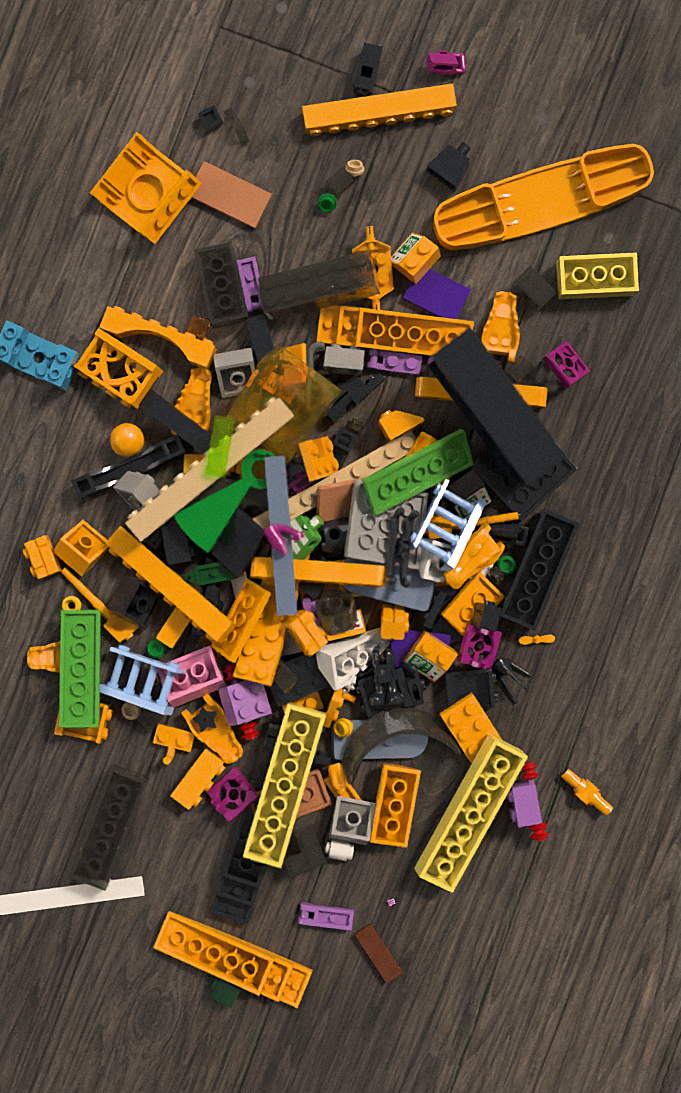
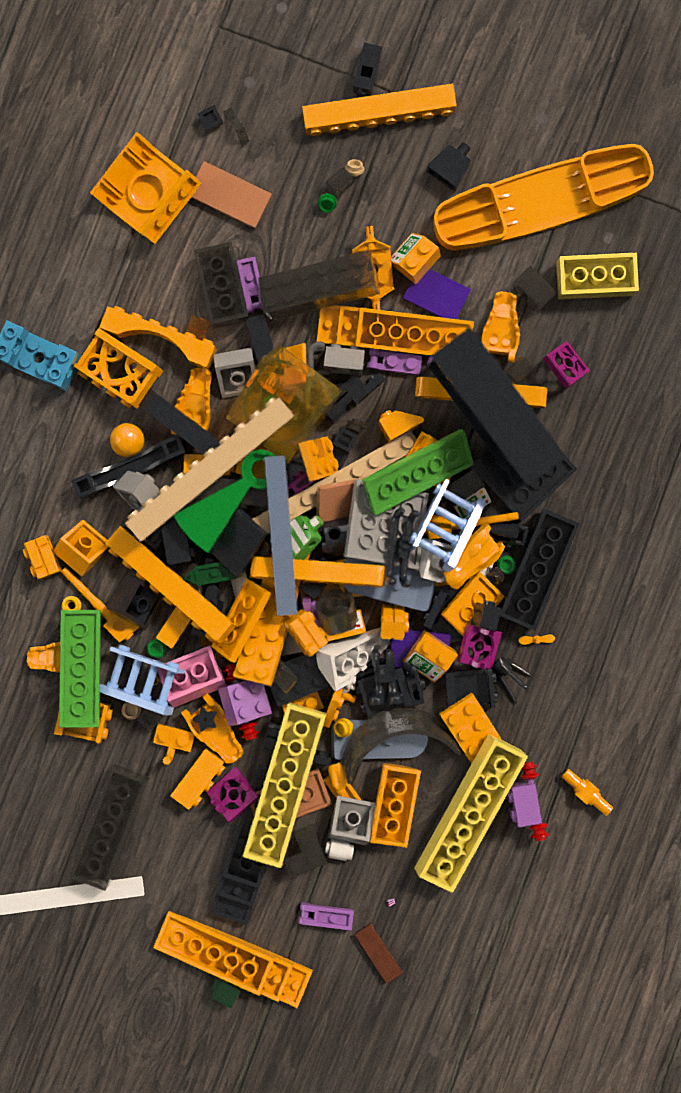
(220, 446): clear neon green plate -> none
(277, 541): magenta plant -> none
(445, 62): magenta piece -> none

